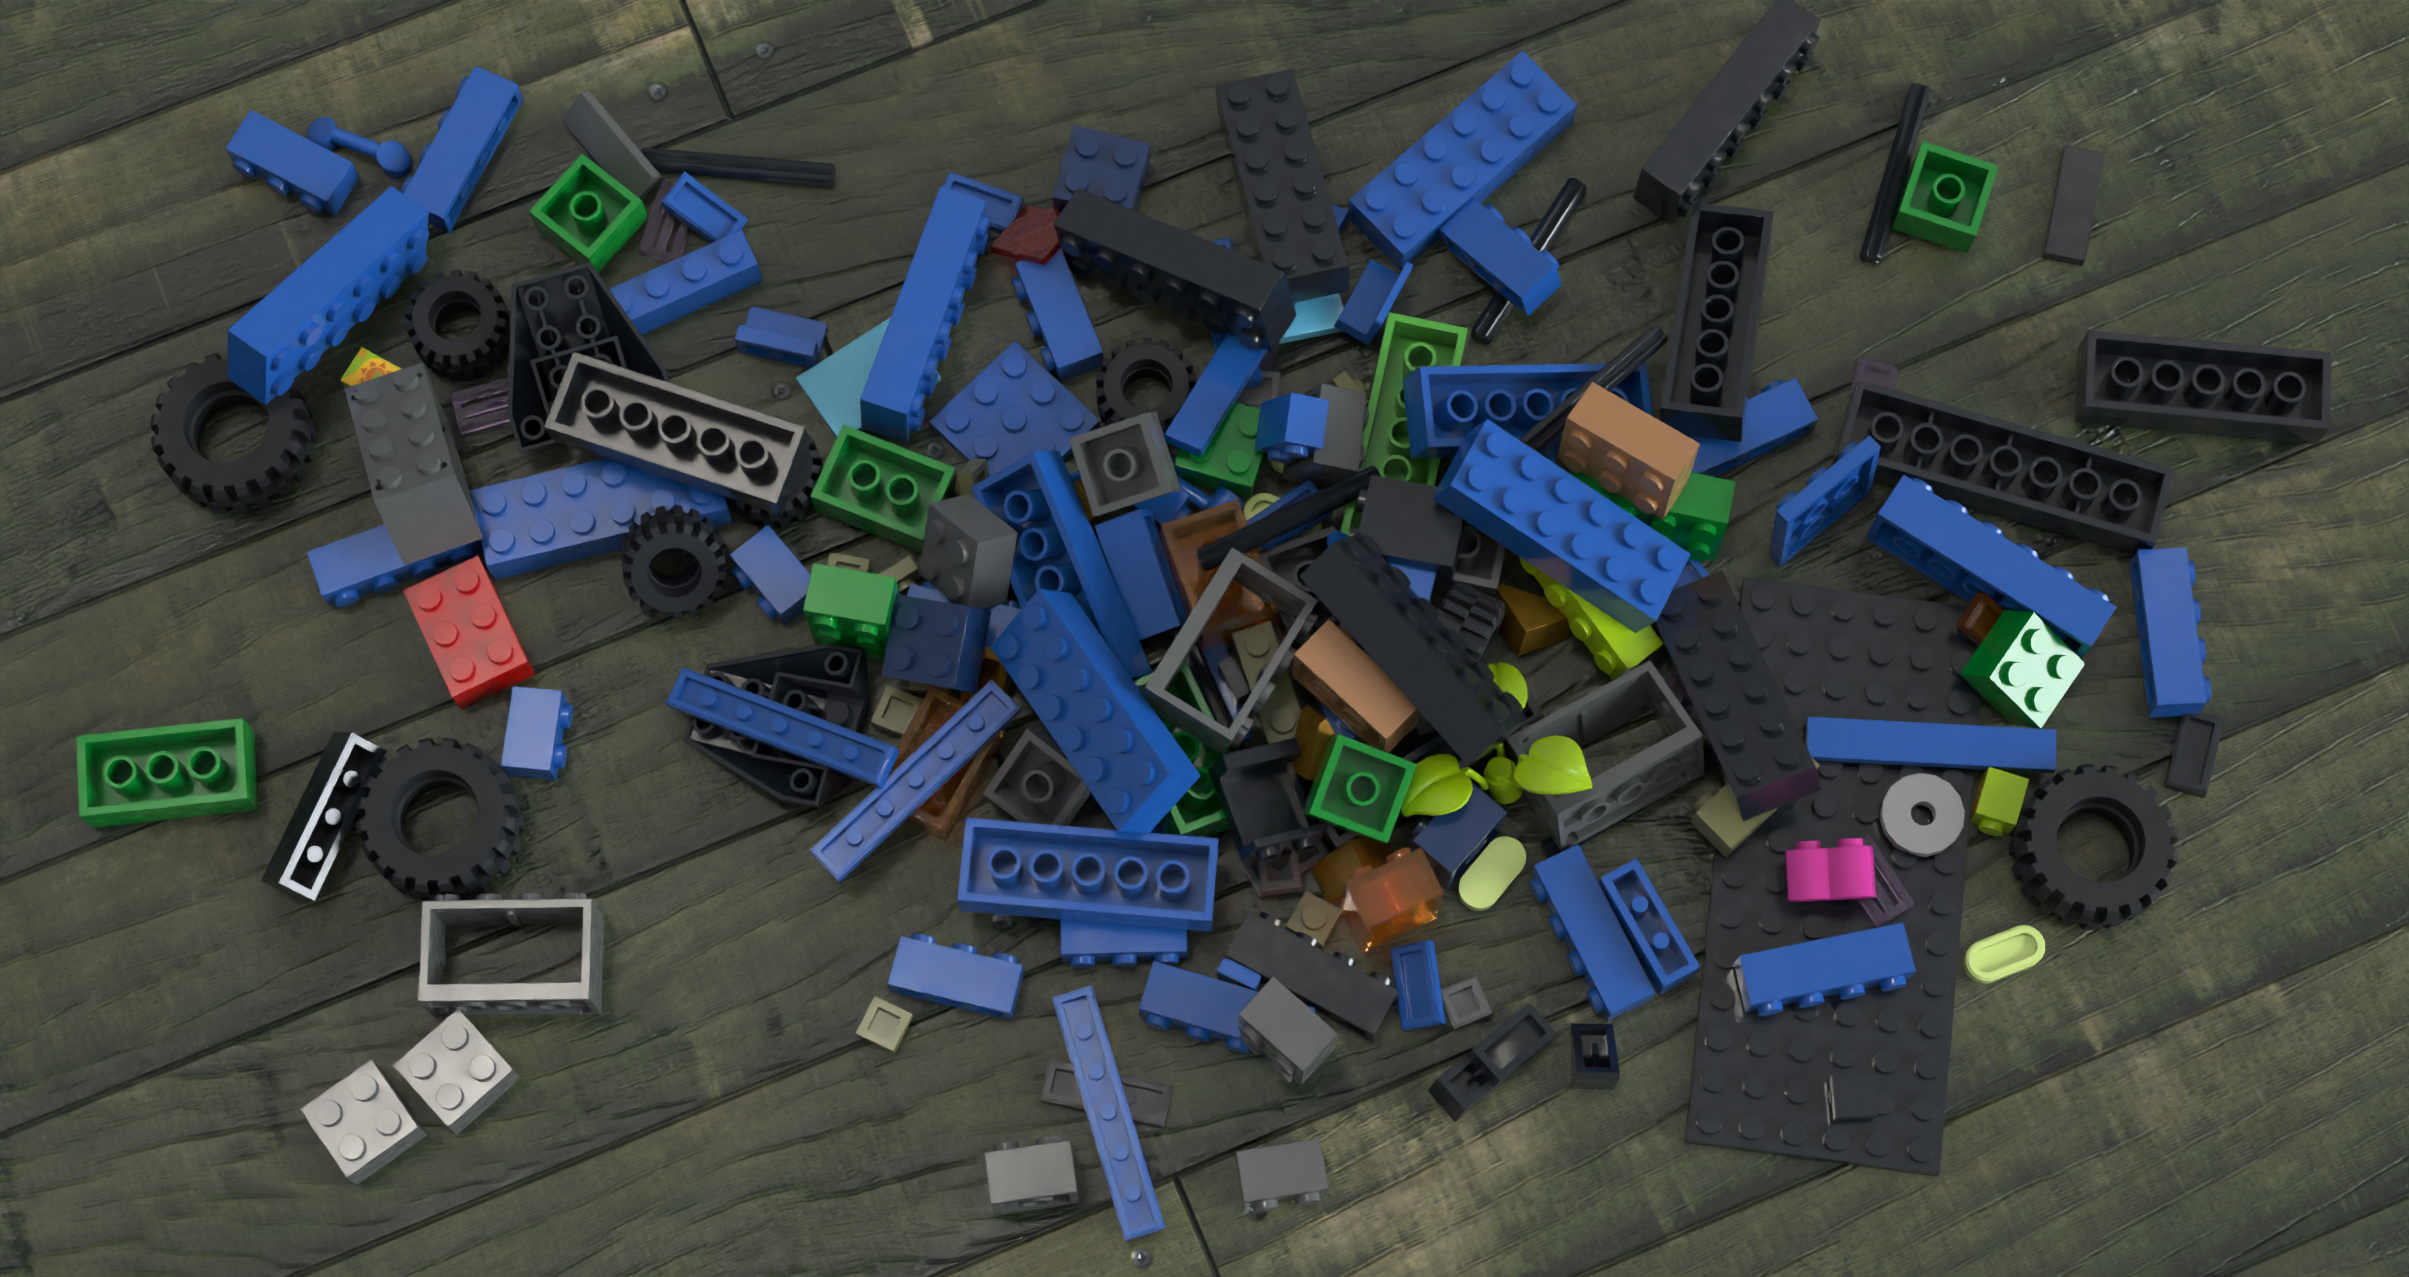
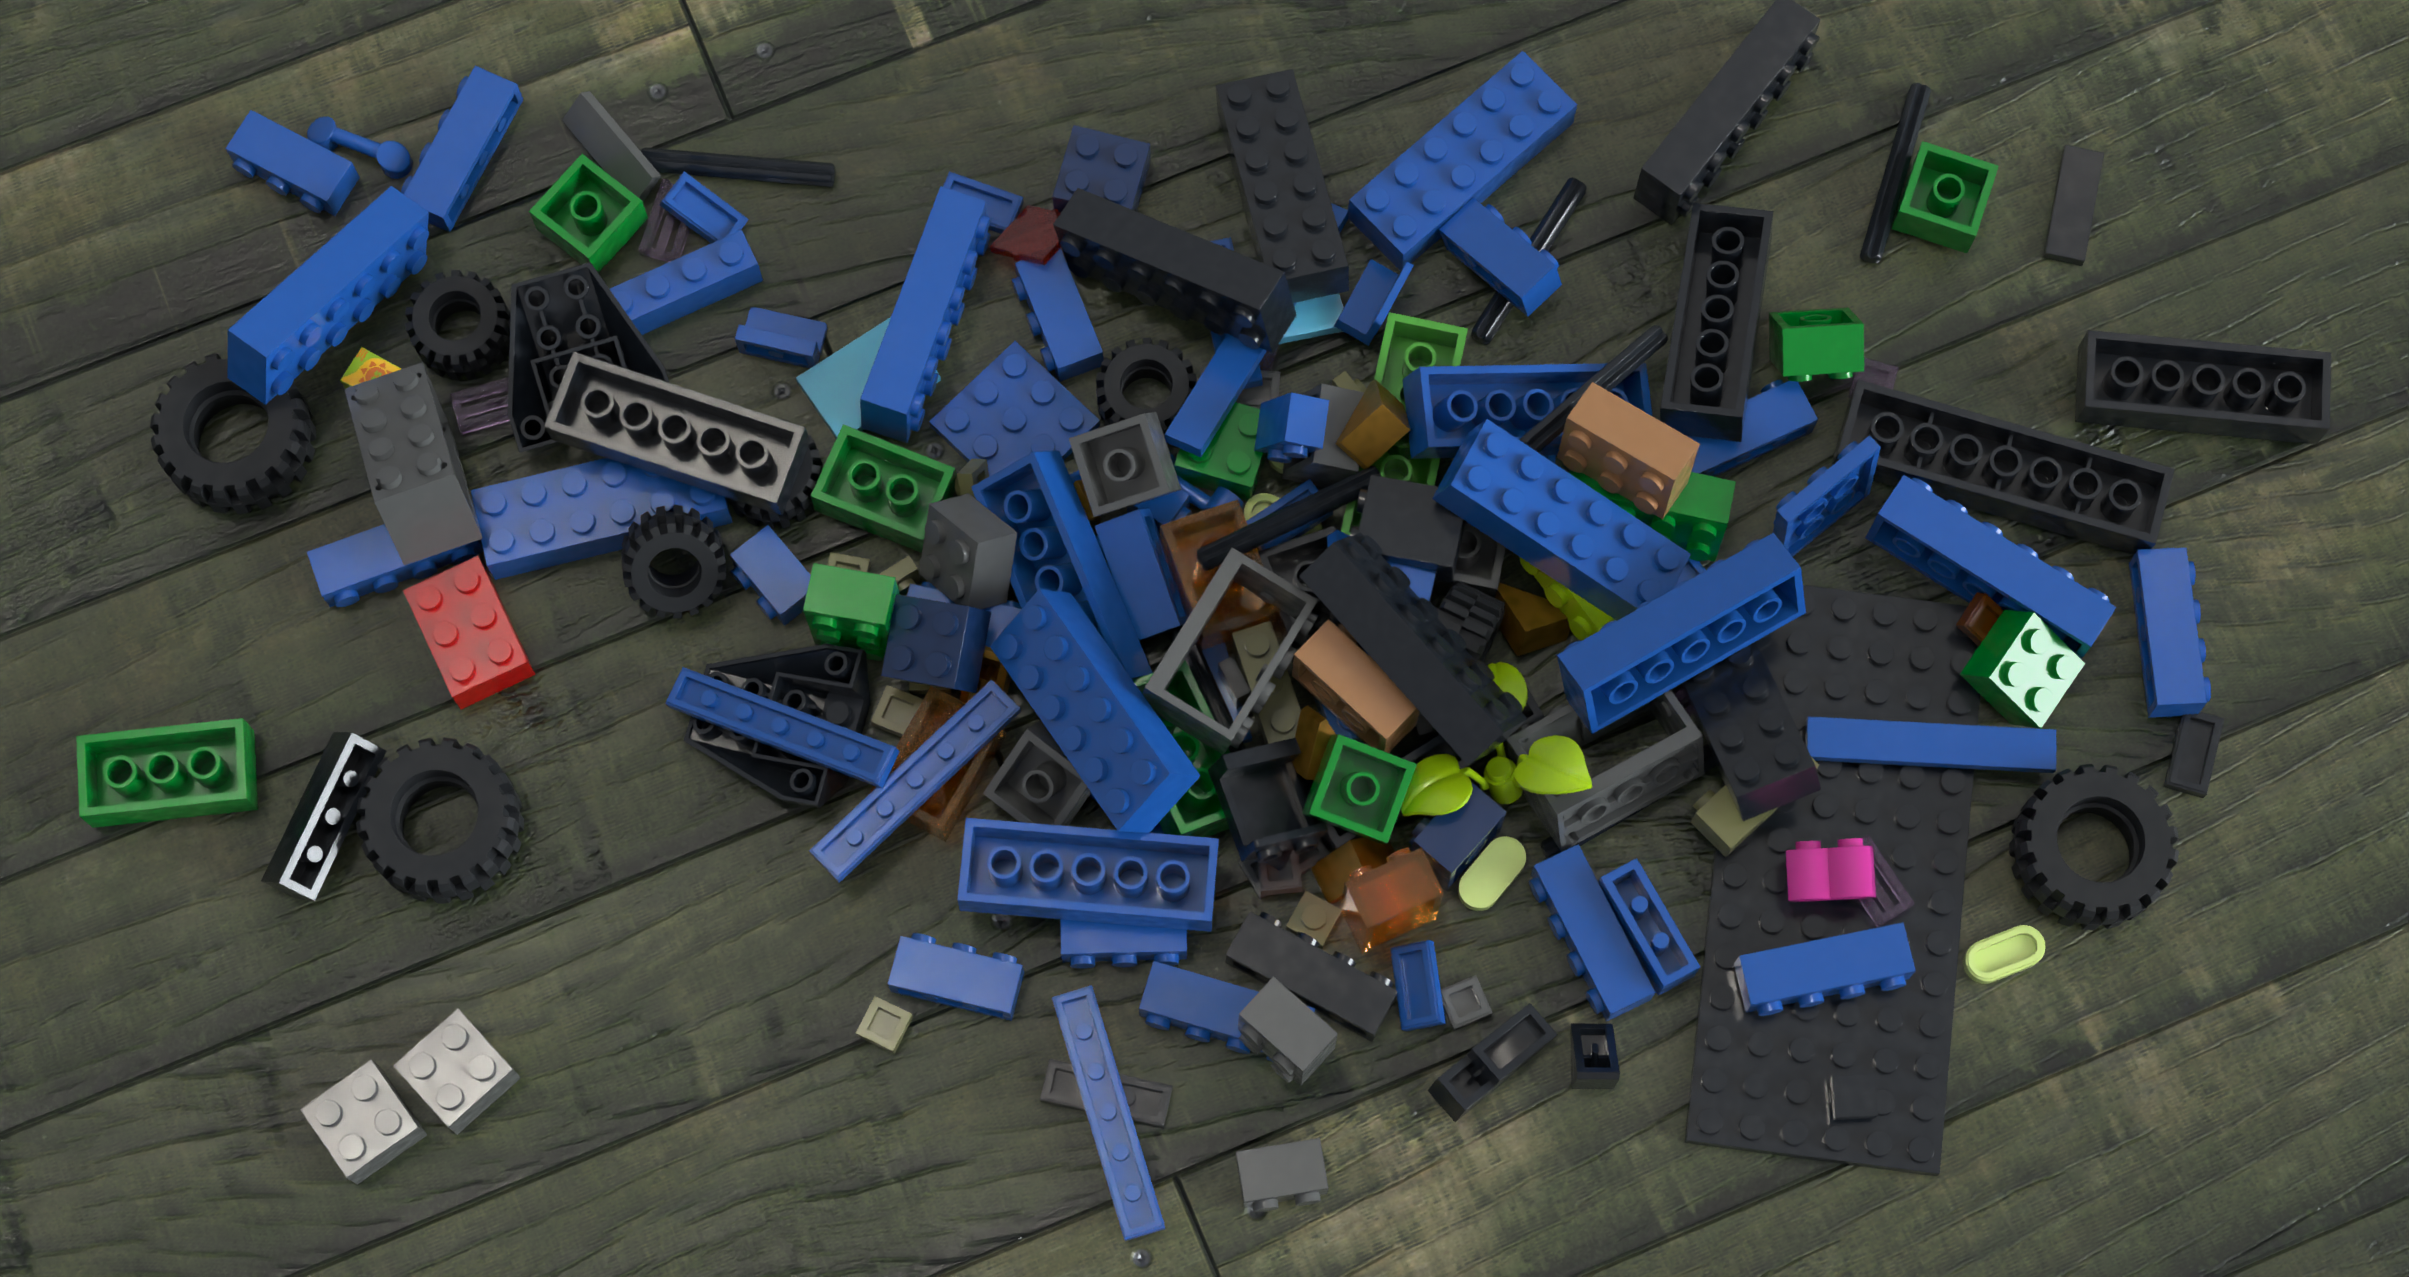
(510, 998): dark grey hose -> none
(536, 733): brick -> none
(1031, 1175): brick -> none
(1238, 975): blue tile -> none
(1374, 426): none -> pearl gold slope
(1682, 632): none -> blue brick
(1816, 343): none -> green brick
(1939, 798): light grey tile -> none
(1998, 801): lime brick -> none

